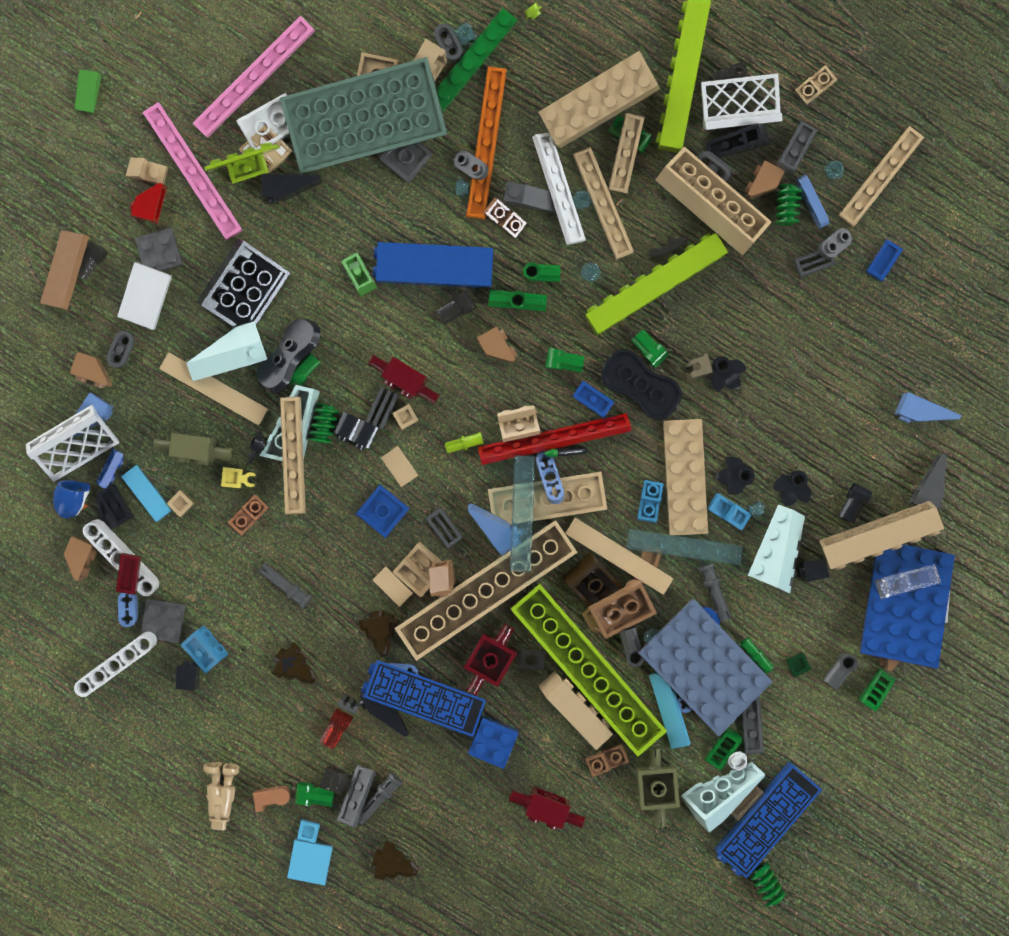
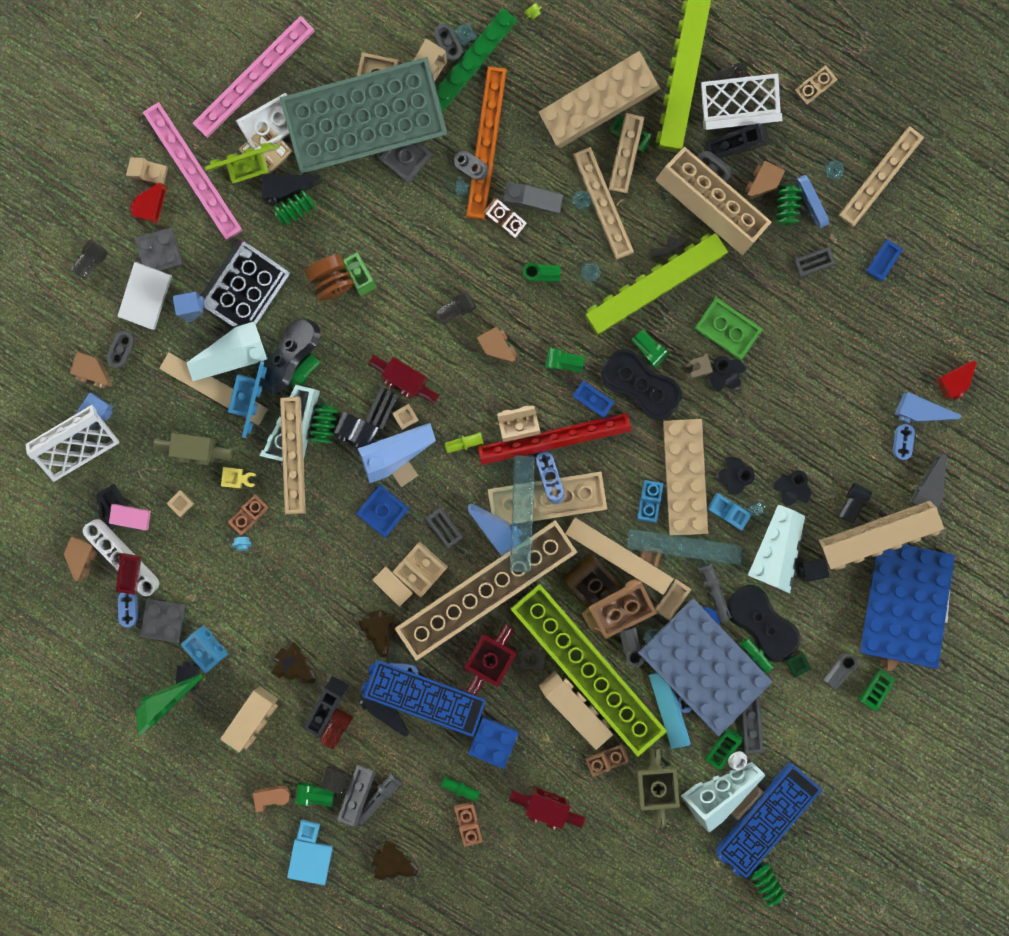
(64, 269): medium nougat tile -> none
(69, 501): blue piece -> none
(87, 91): bright green slope -> none
(107, 474): plate -> none
(107, 668): white beam -> none
(129, 517): none -> bright pink tile
(146, 493): medium azure tile -> none
(156, 706): none -> green wedge
(189, 306): none -> medium blue slope
(218, 795): tan piece -> none
(241, 543): none -> medium azure plate
(244, 396): none -> dark azure bracket
(250, 719): none -> tan brick
(256, 445): black plate -> none
(292, 591): dark grey pin -> none
(293, 208): none -> green piece
(325, 706): none -> black slope
(331, 281): none -> dark orange wheel
(349, 703): dark grey tile -> none
(390, 454): none -> light blue wedge
(433, 265): blue brick -> none
(441, 578): medium nougat slope -> none
(460, 789): none -> green pin
(468, 824): none -> nougat slope
(504, 299): green piece -> none
(559, 188): white tile -> none
(566, 452): black piece -> none
(672, 599): none -> tan tile
(728, 329): none -> bright green tile
(772, 633): none -> black plate
(796, 147): dark grey tile -> none
(836, 242): dark grey plate -> none
(907, 581): clear slope -> none
(908, 443): none -> medium blue beam
(957, 381): none -> red slope

